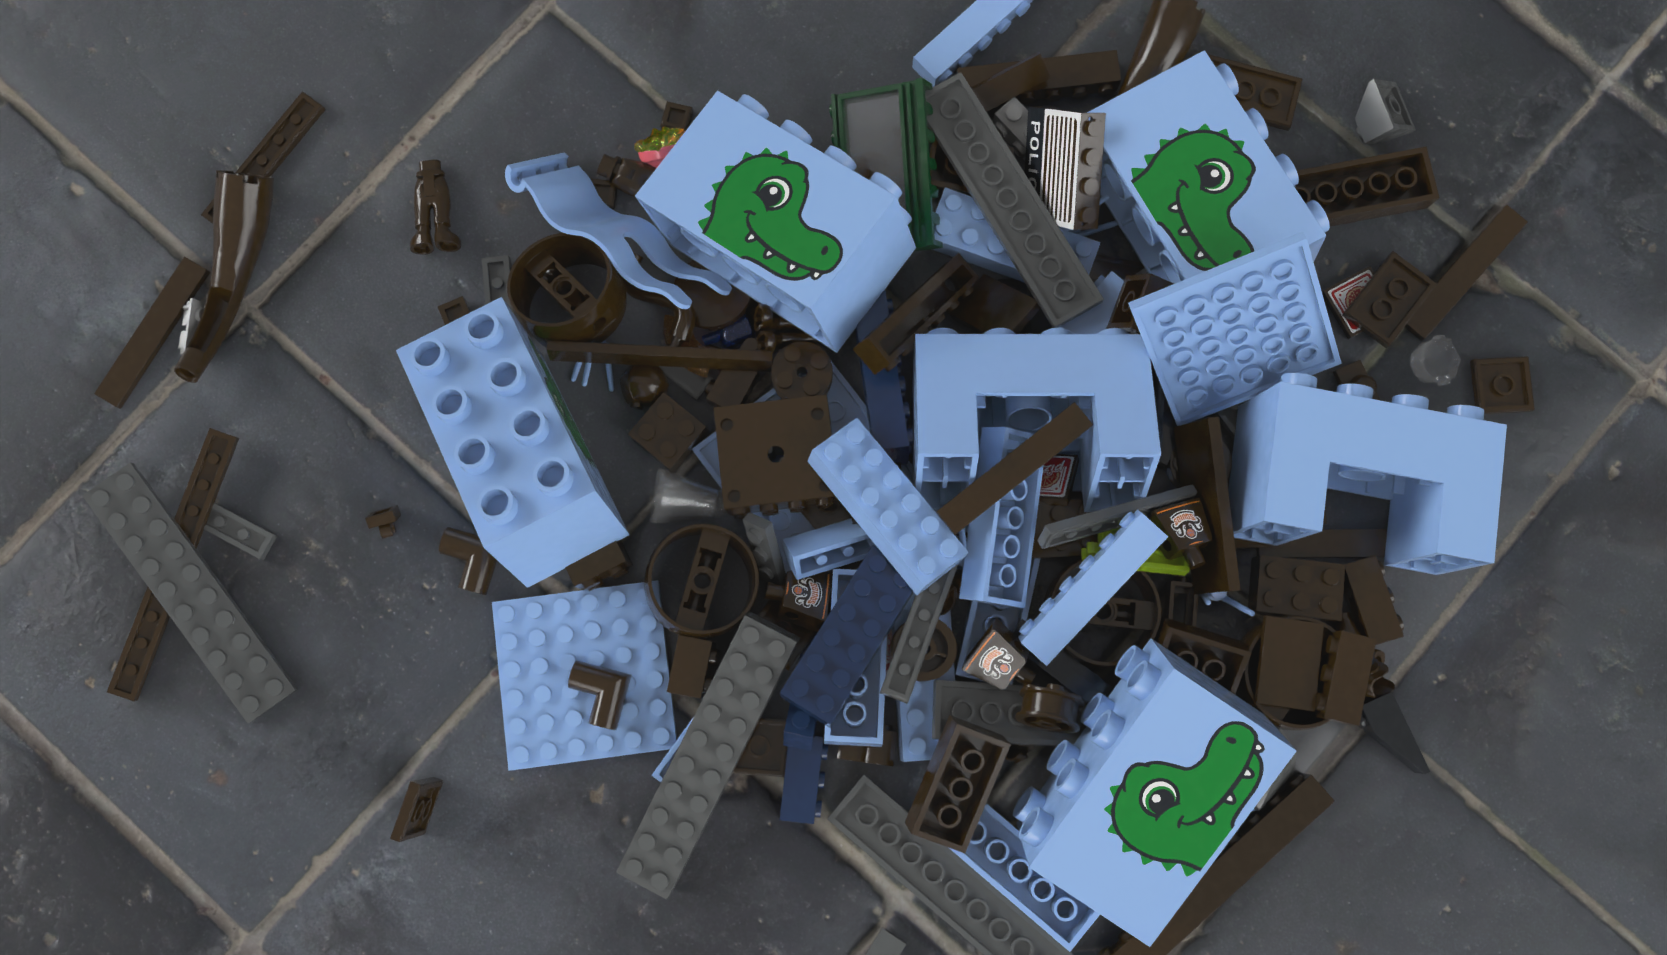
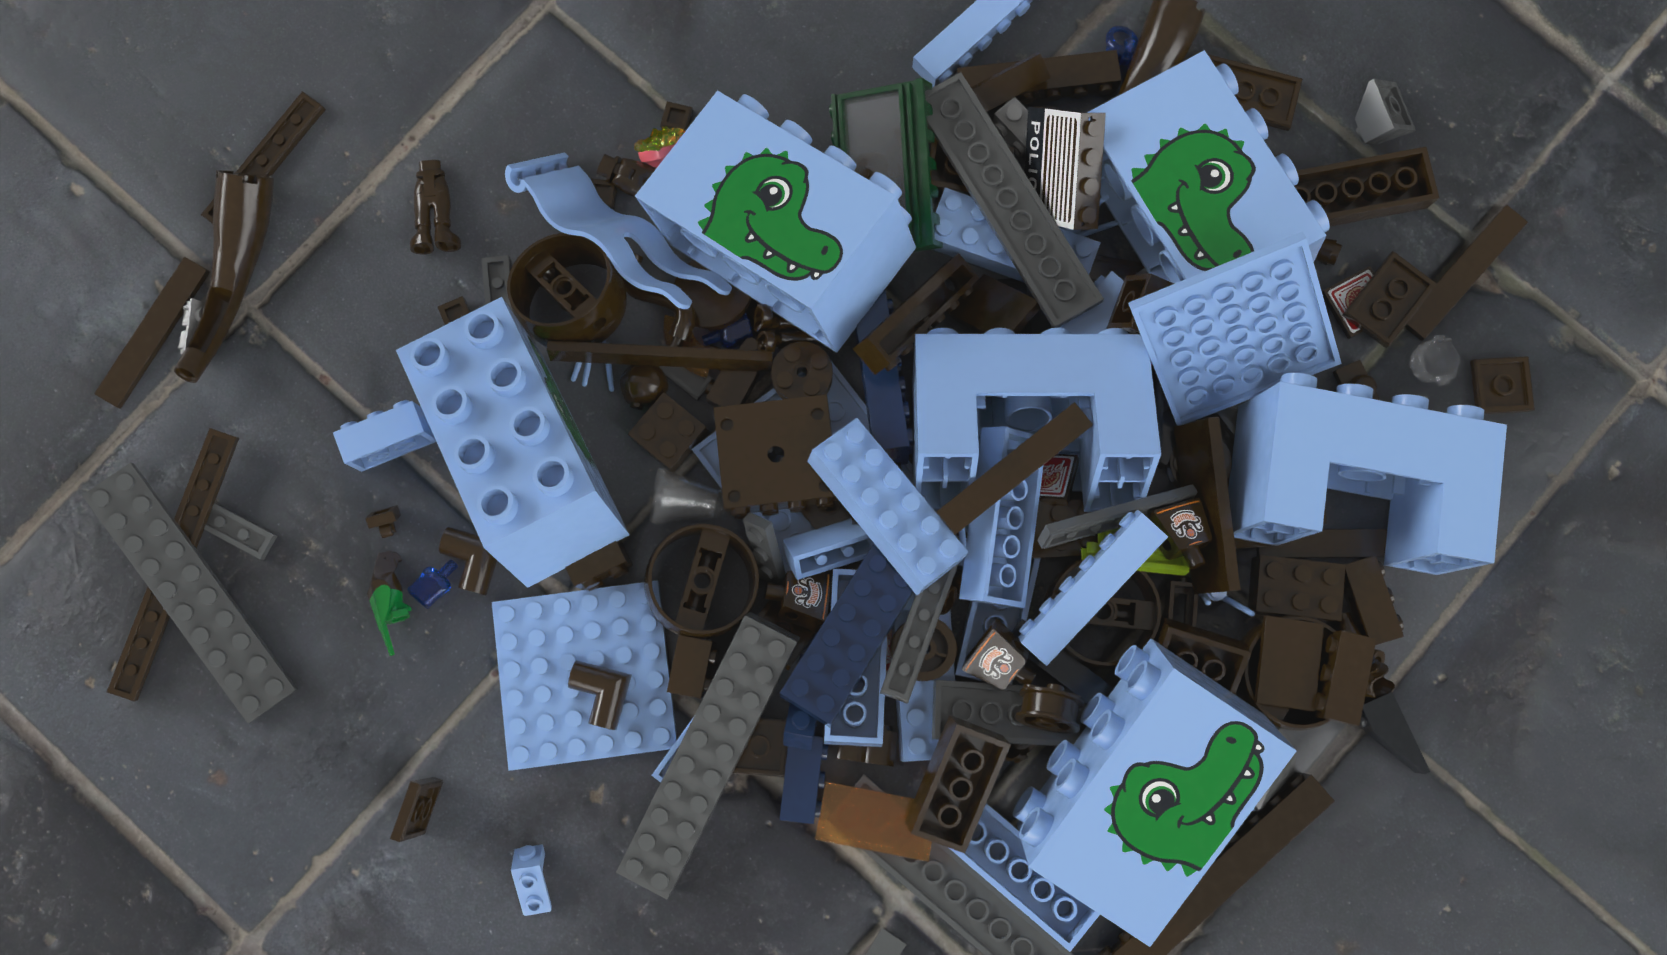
(384, 436): none -> light blue brick
(387, 595): none -> animal
(432, 584): none -> clear blue piece
(529, 879): none -> light blue bracket
(869, 821): none -> clear orange tile
(1124, 52): none -> clear blue piece
(1329, 252): none -> dark brown cone

